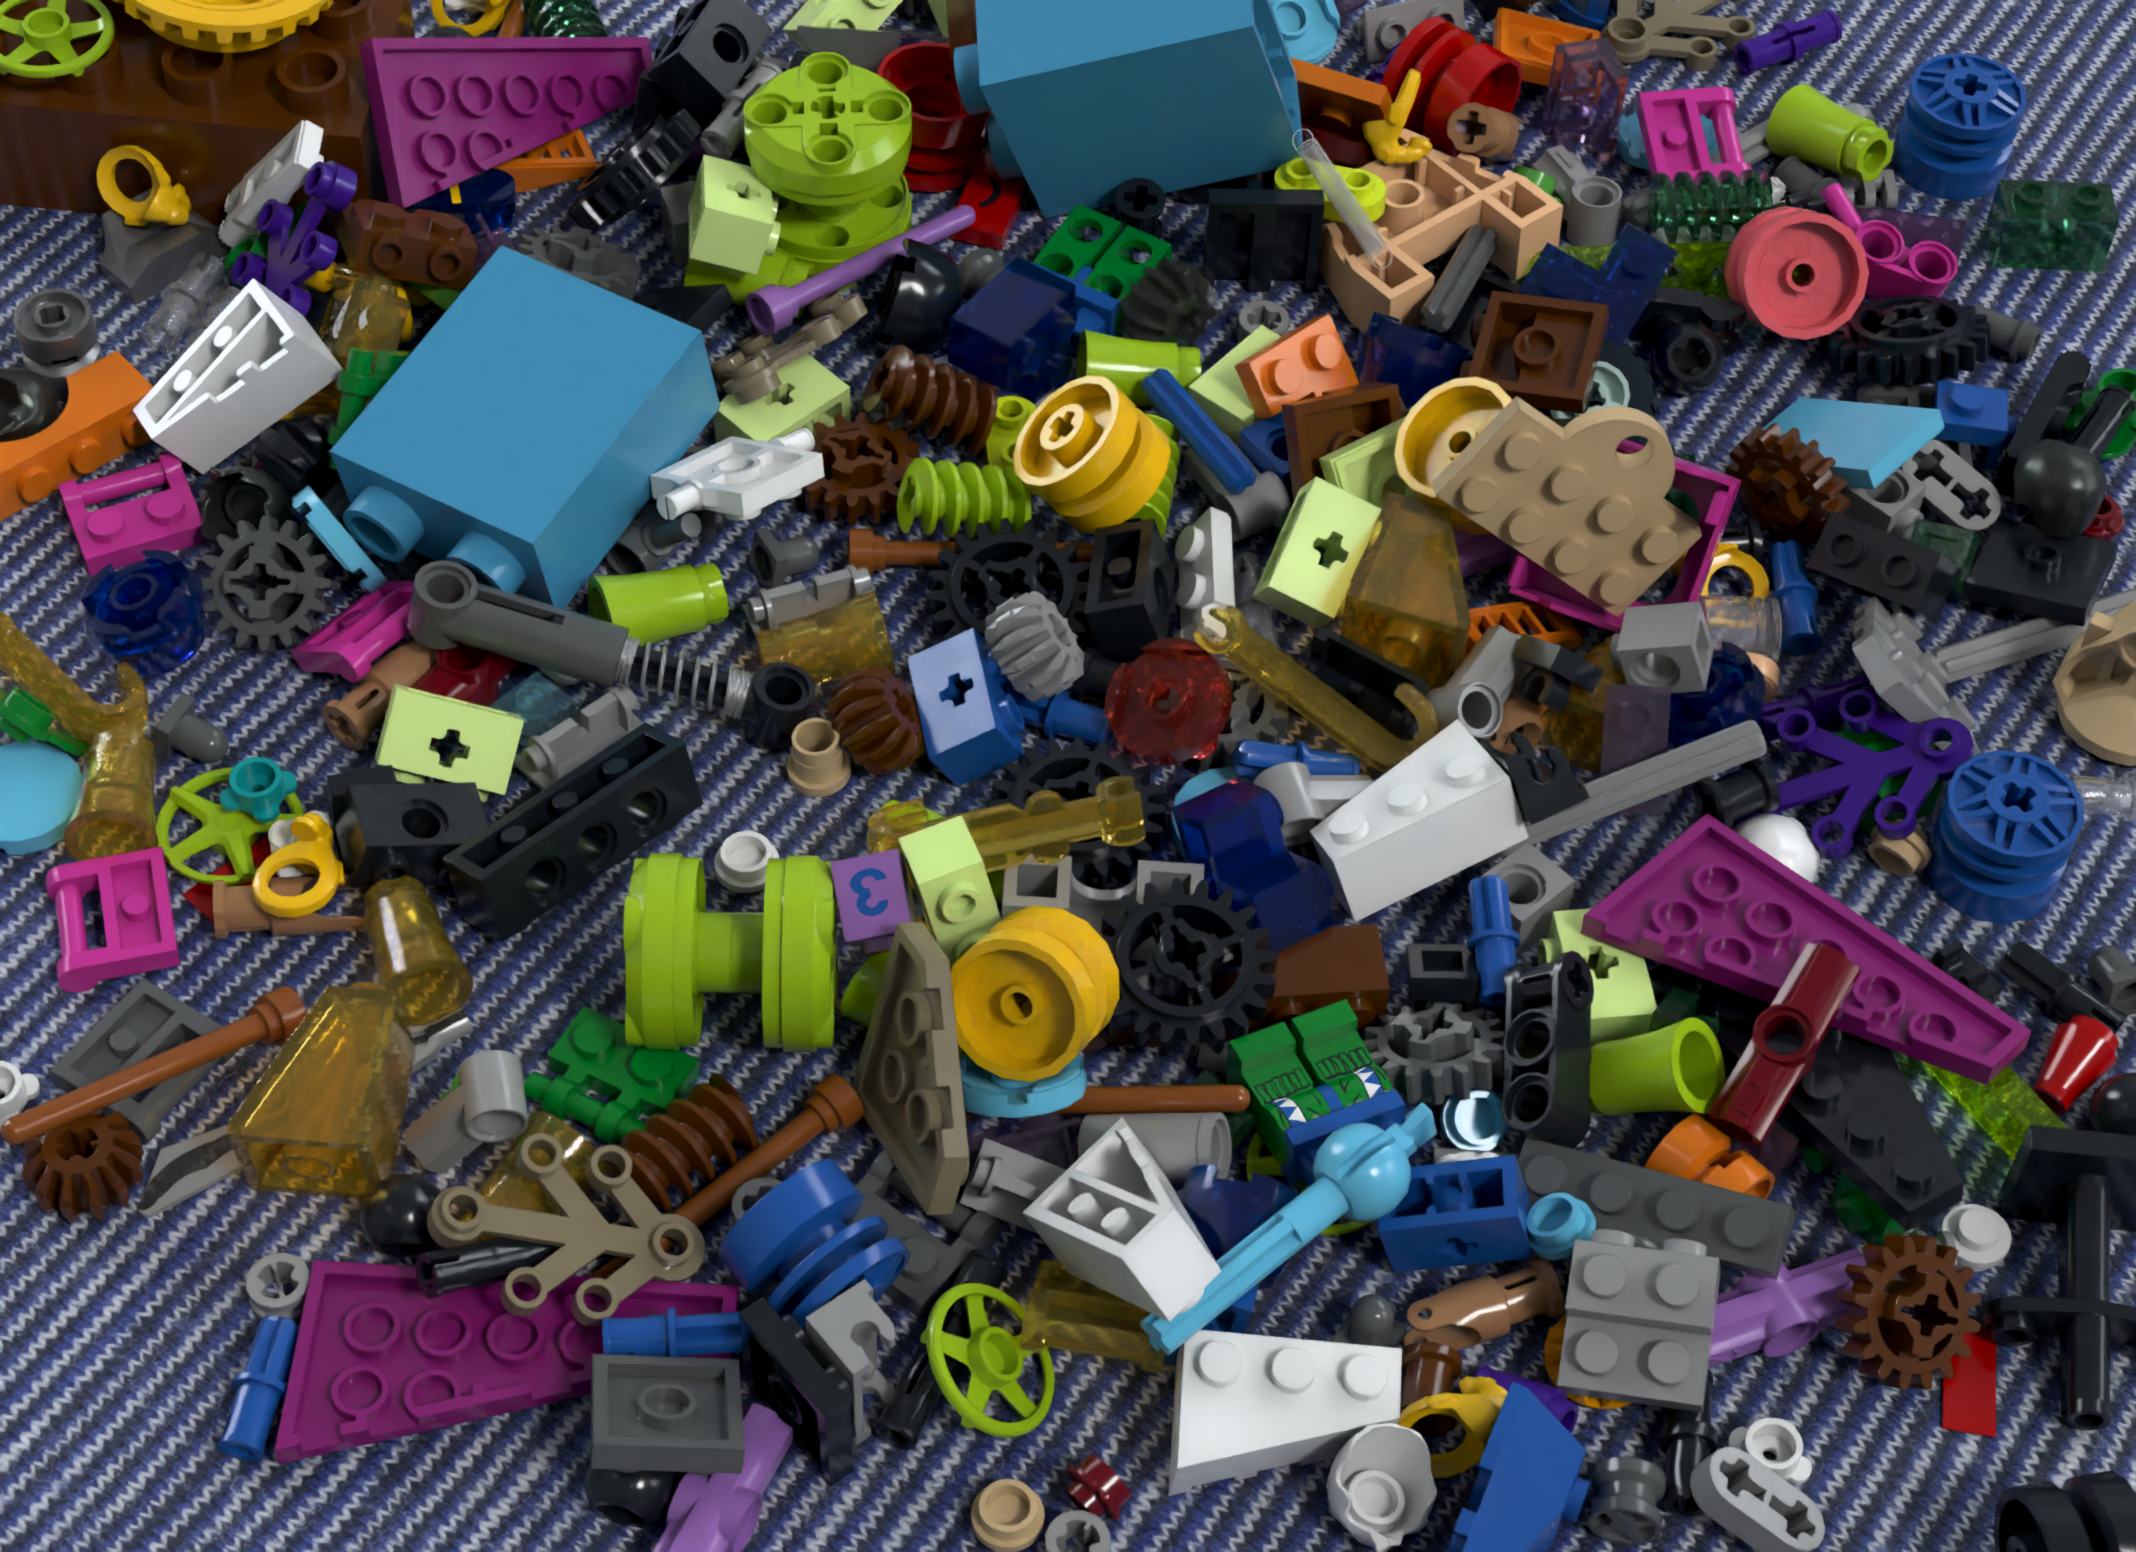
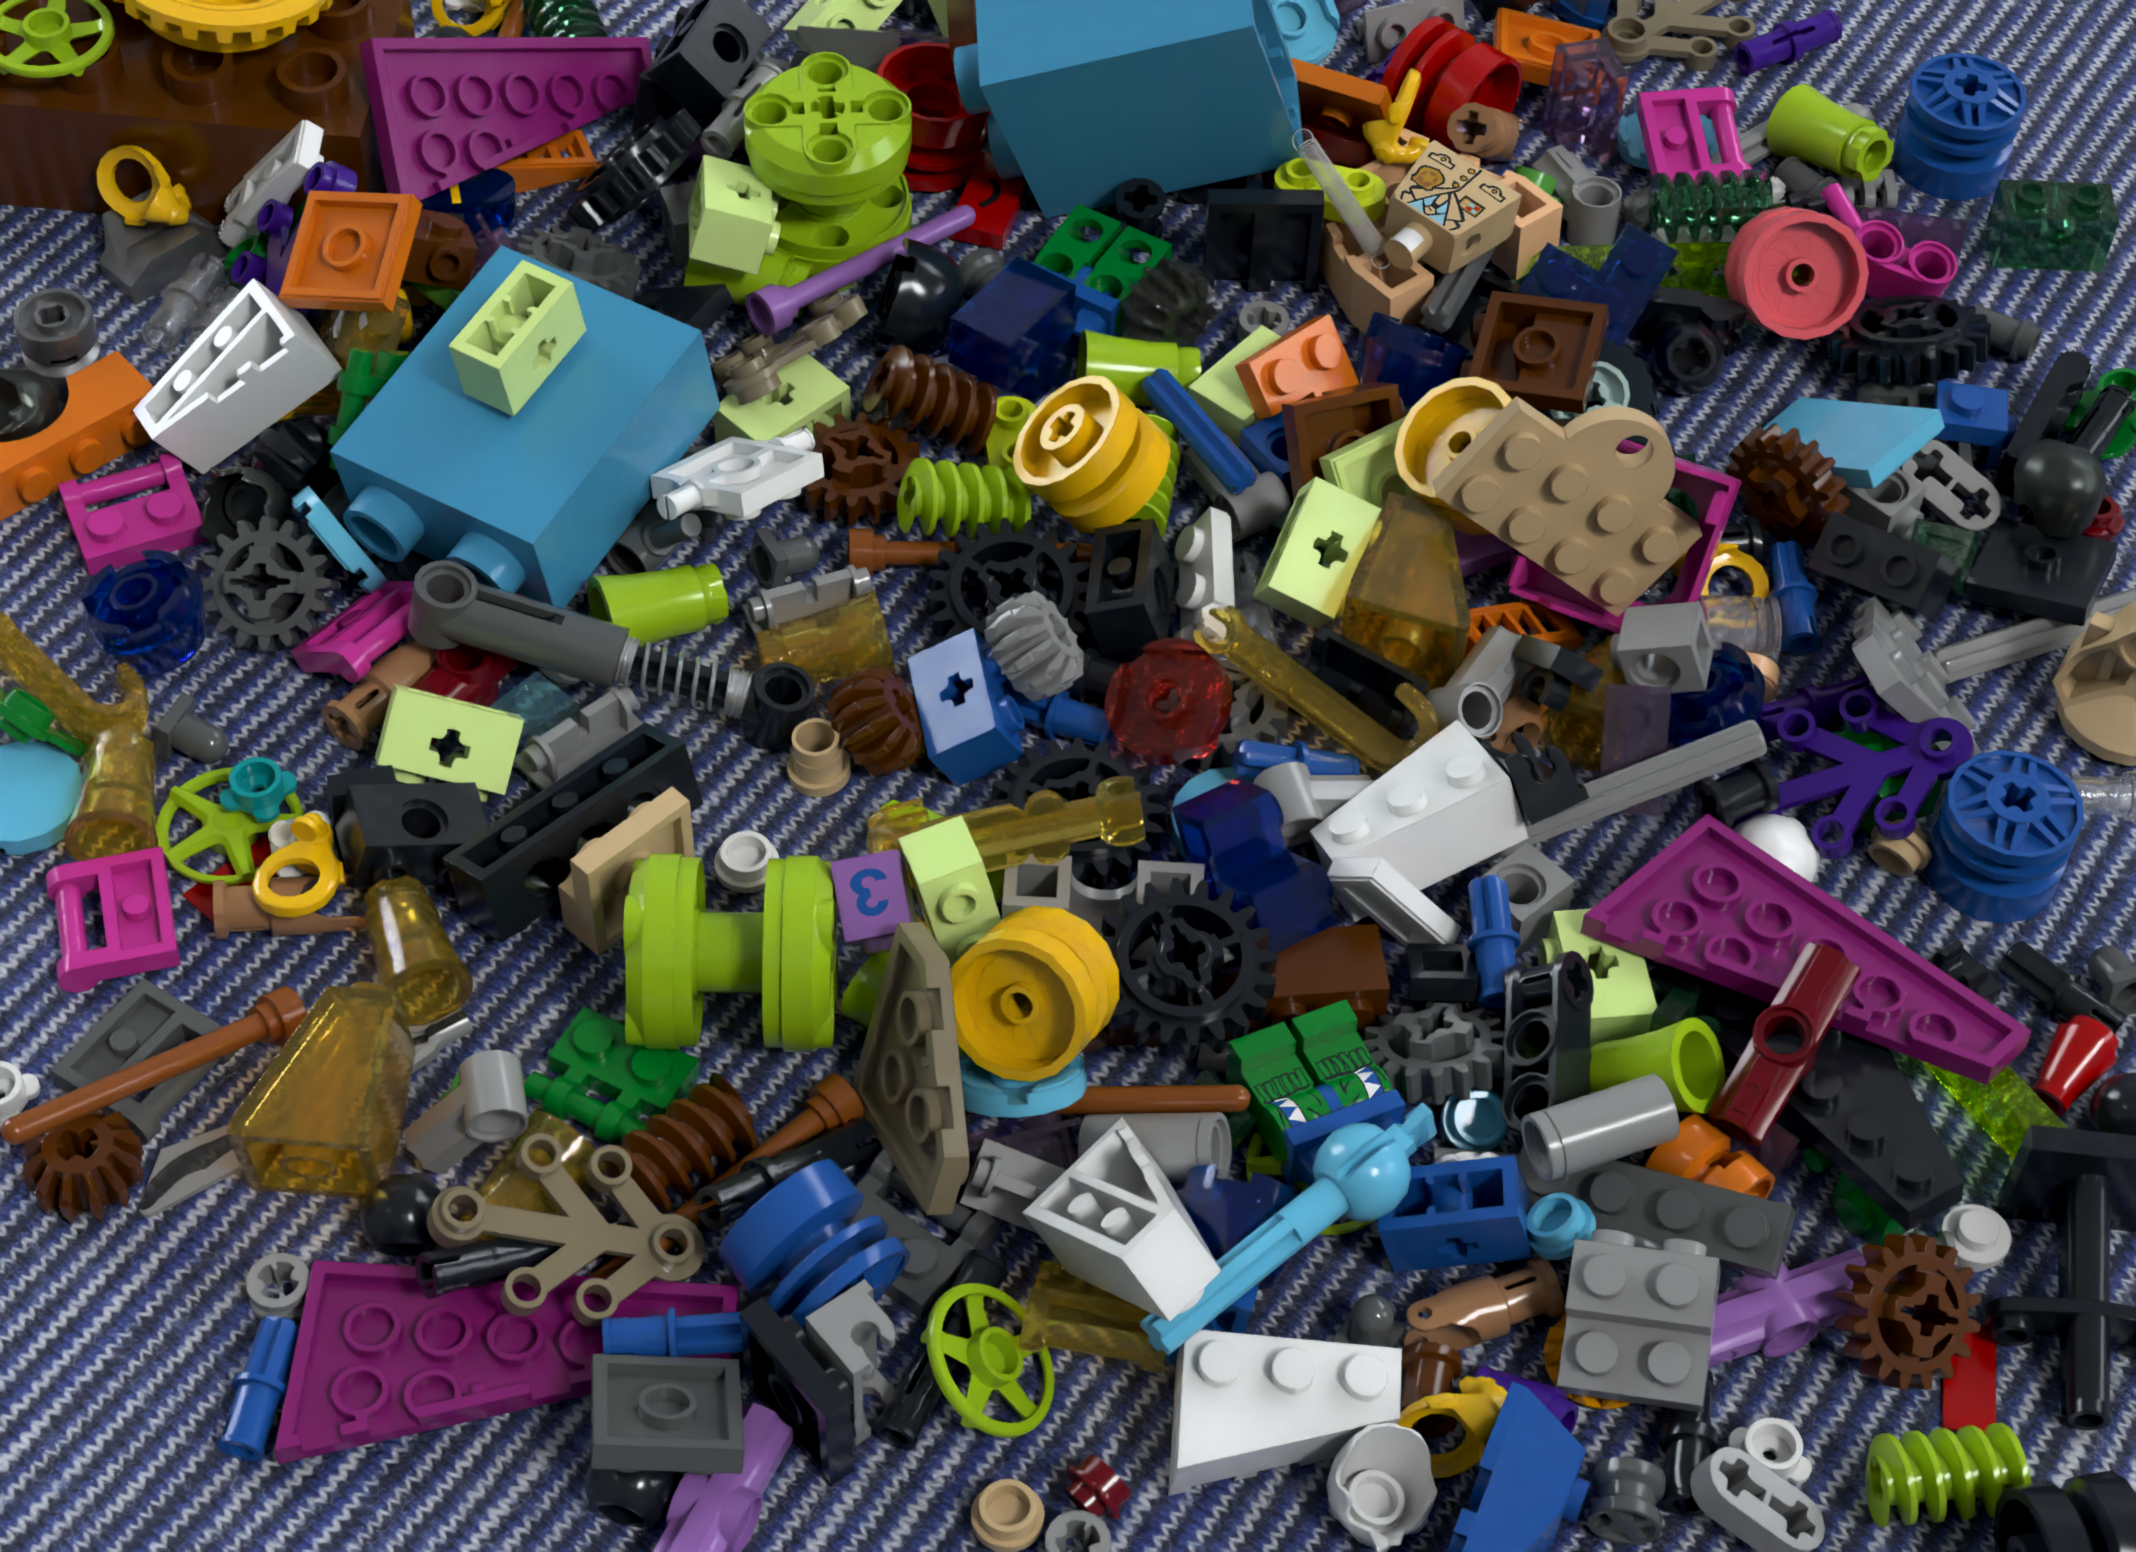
(350, 251): none -> orange plate
(518, 337): none -> yellowish green brick
(602, 869): none -> tan plate
(760, 1175): none -> black pin
(1392, 901): none -> white tile
(1447, 212): none -> tan torso
(1600, 1127): none -> light grey pin
(1942, 1470): none -> lime piece

